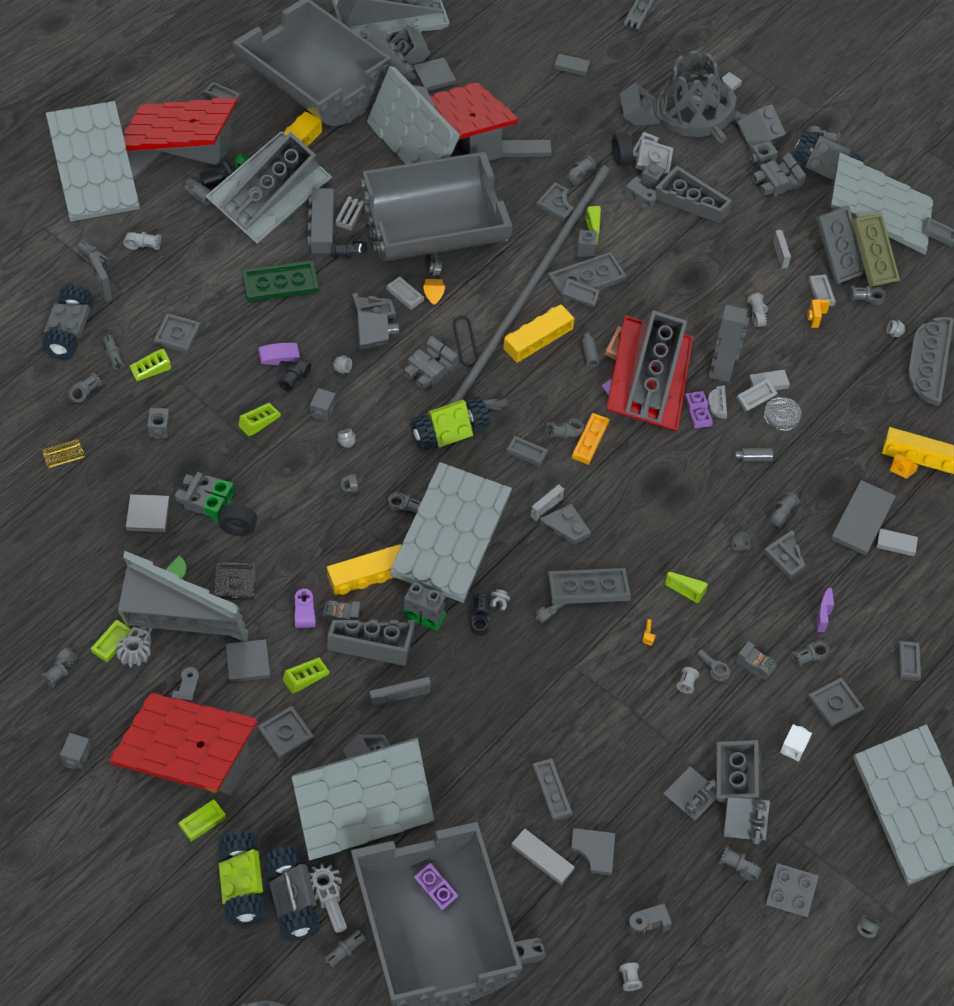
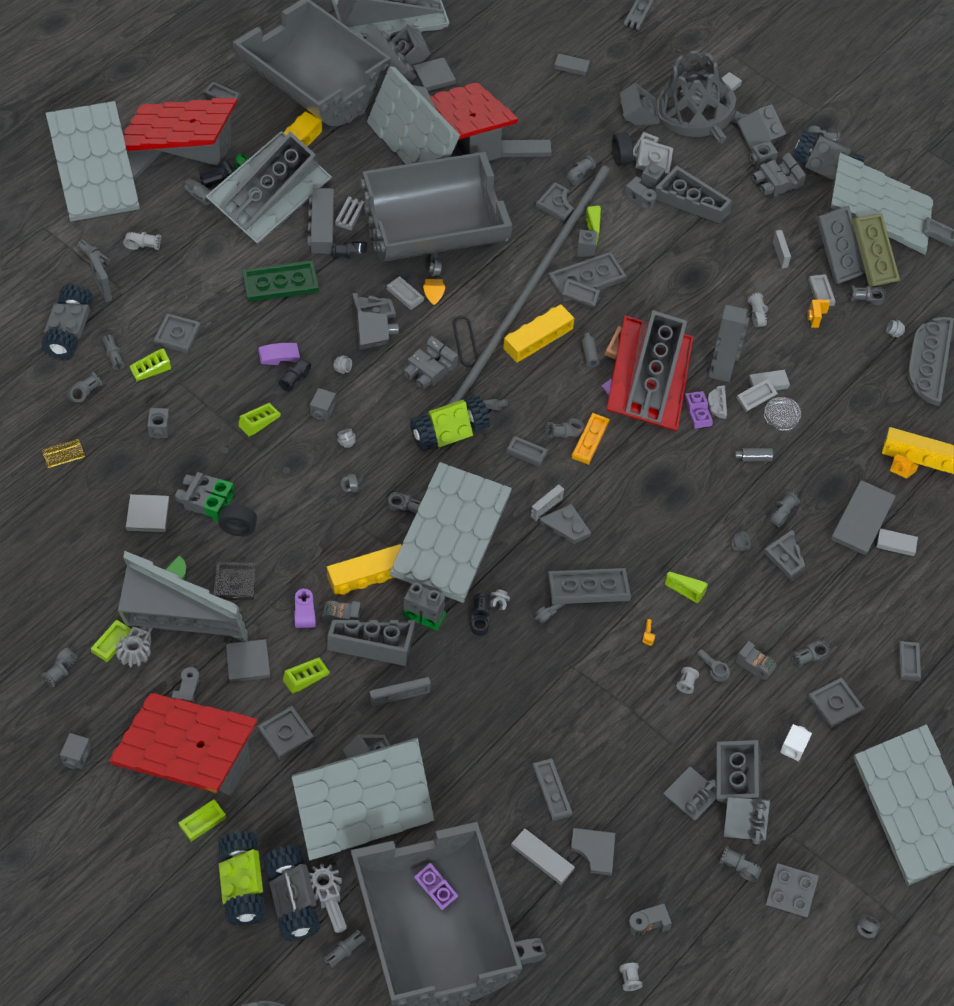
(824, 610): medium lavender slope -> none

